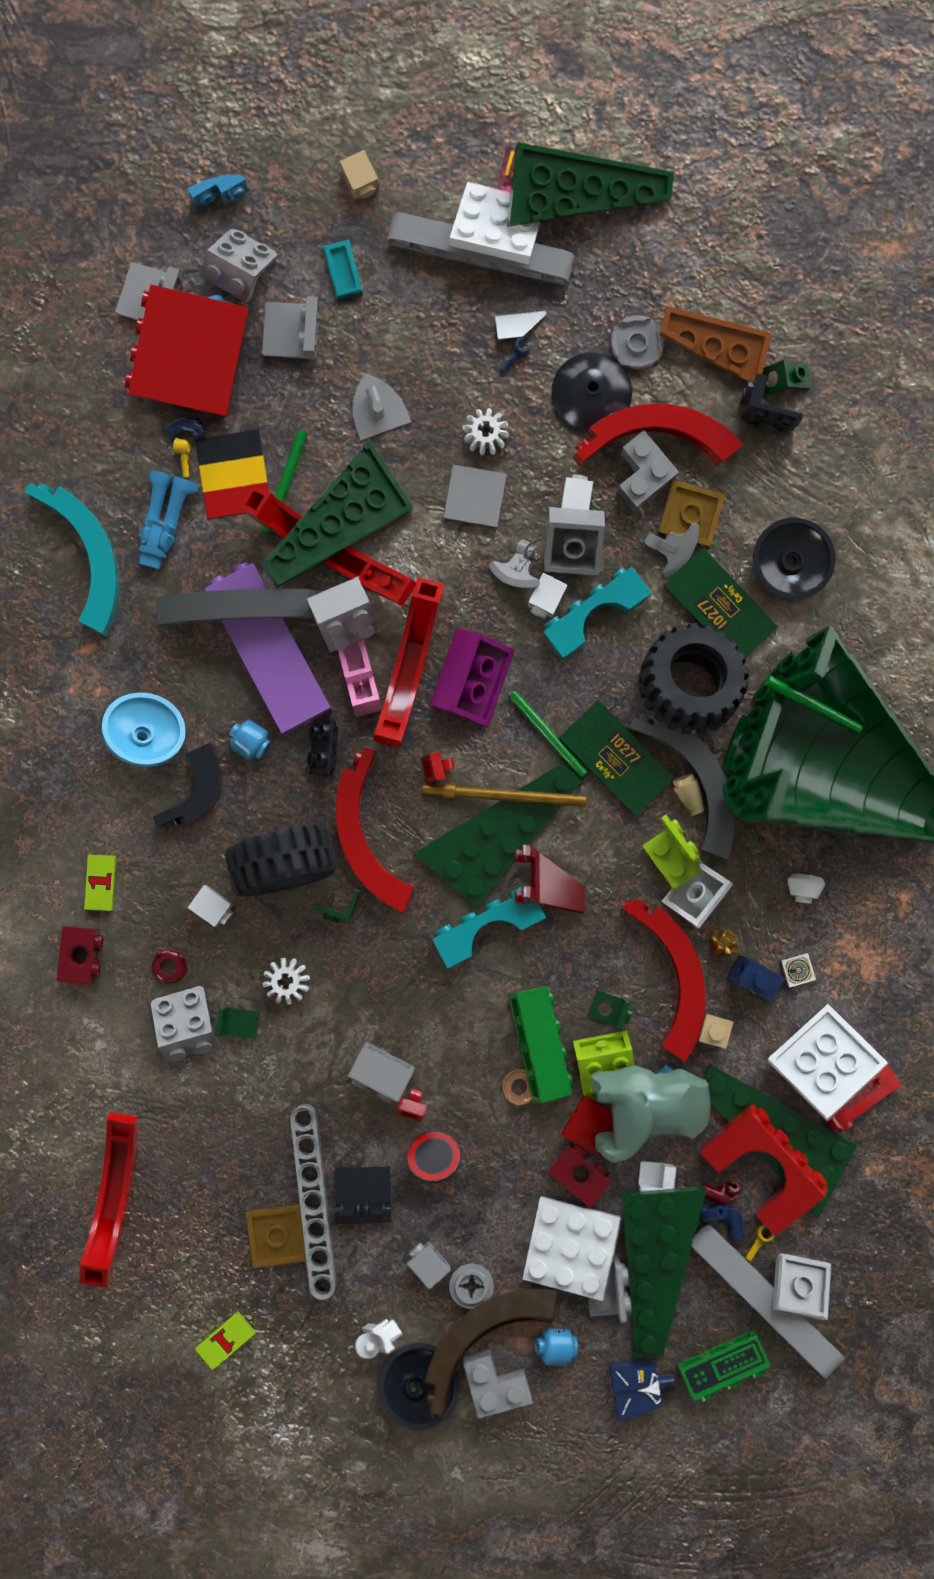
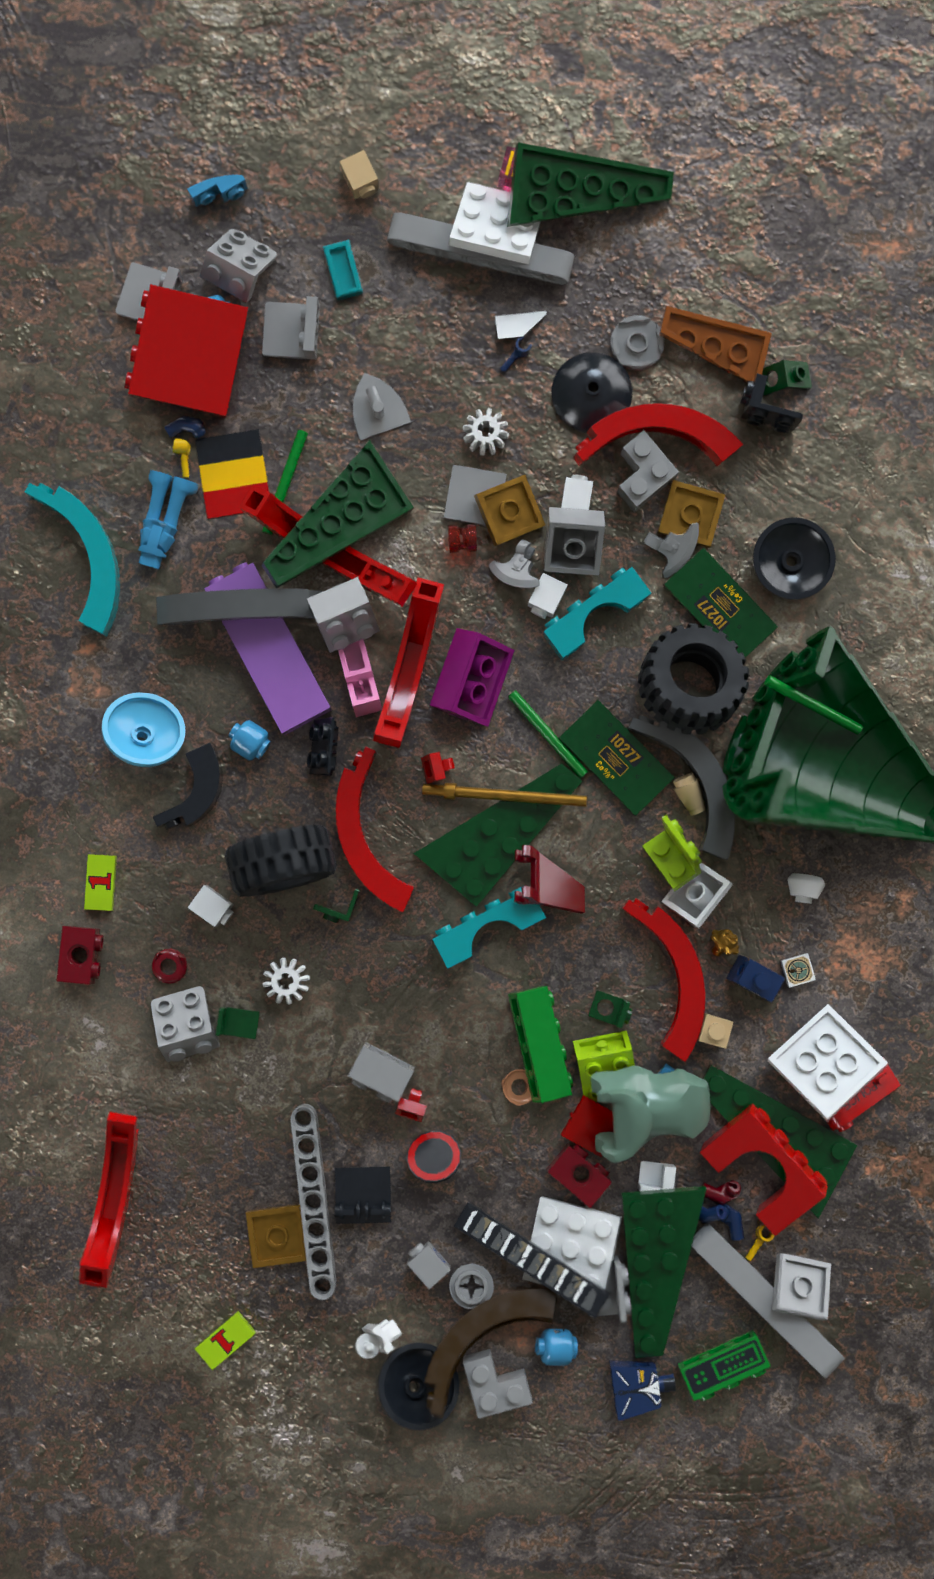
(468, 535): none -> clear red wheel
(509, 510): none -> pearl gold tile
(532, 1259): none -> tile

